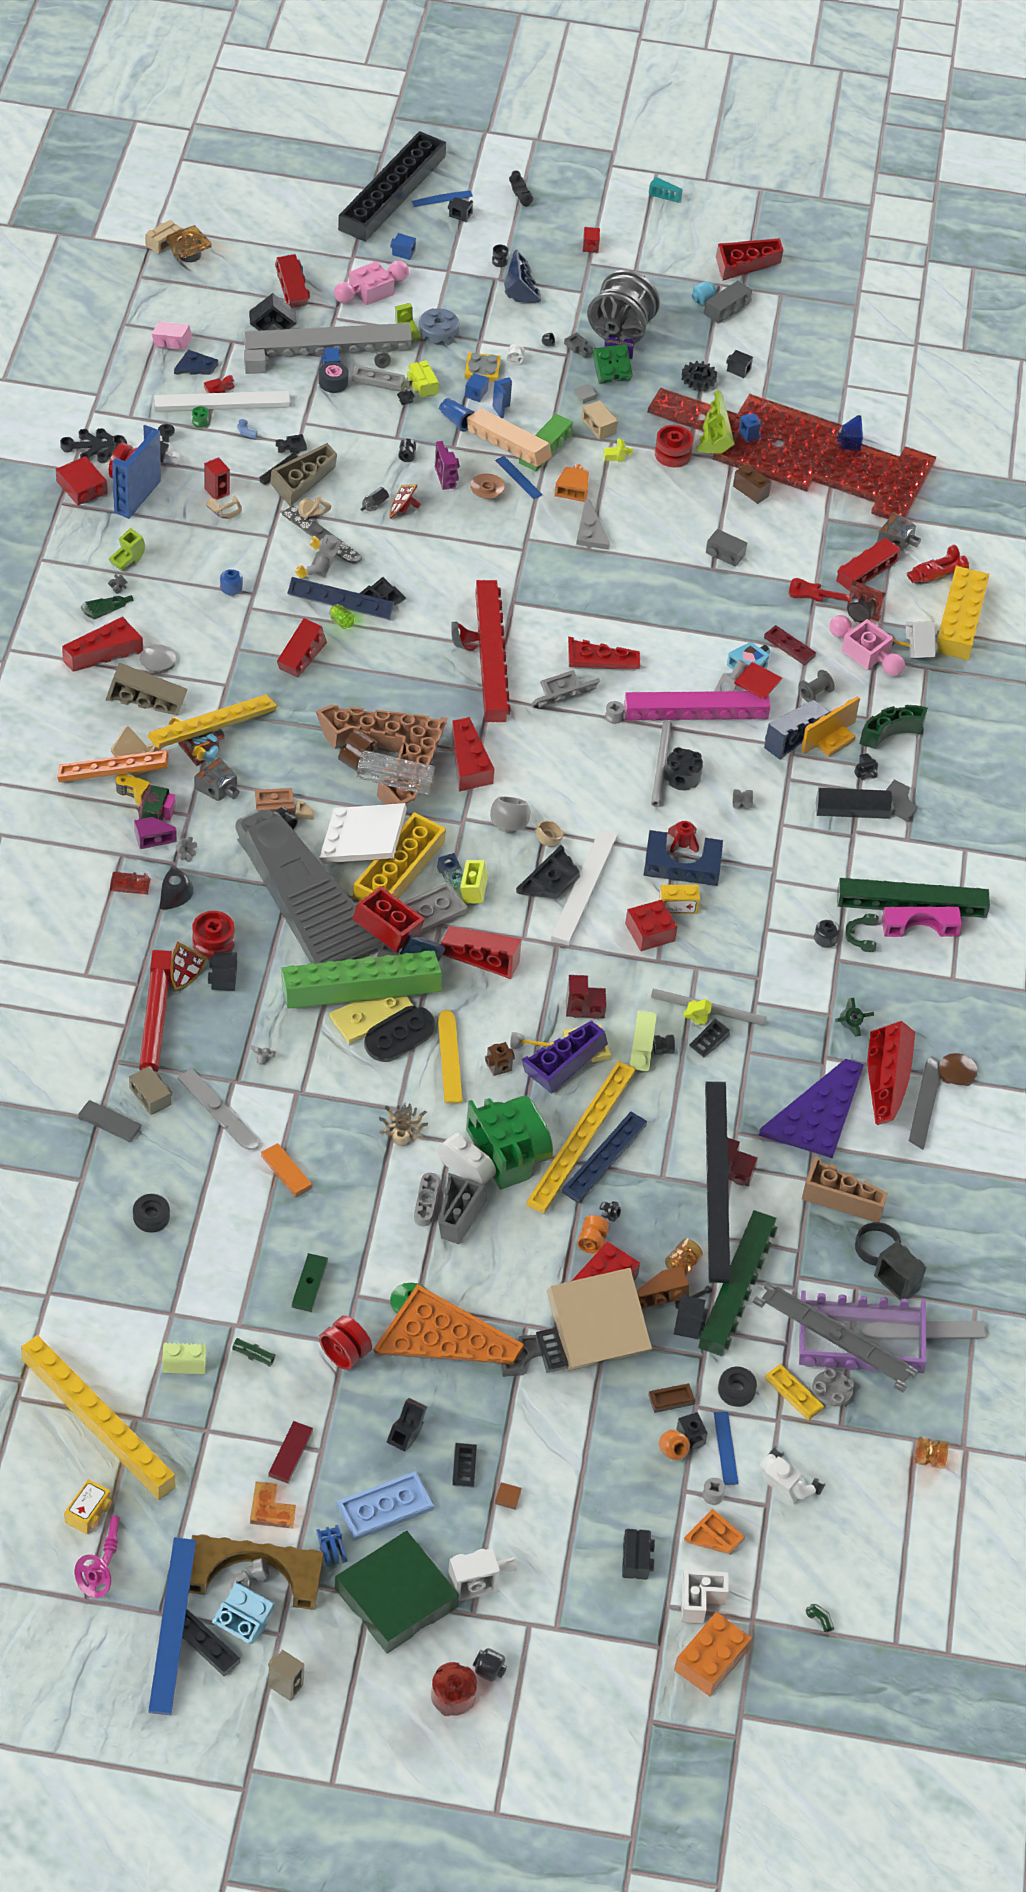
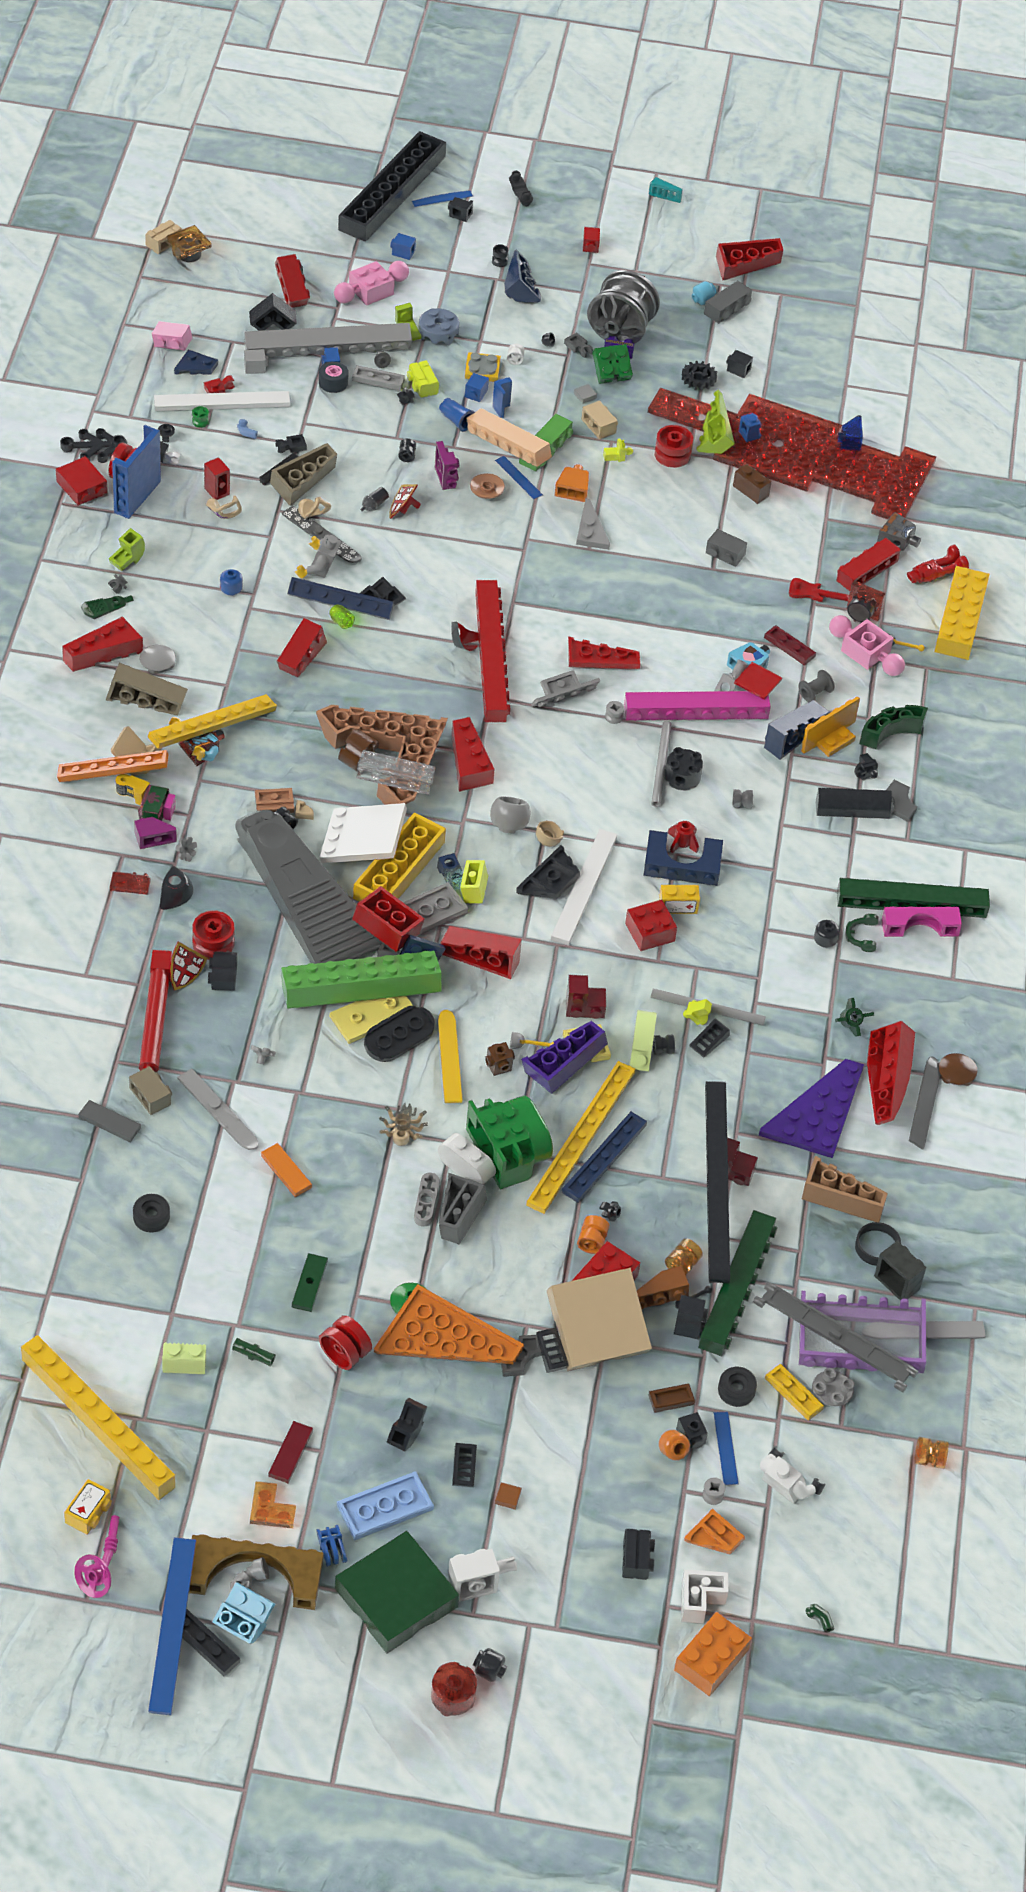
(217, 781): dark grey torso -> none
(286, 1674): dark tan brick -> none
(922, 638): white brick -> none

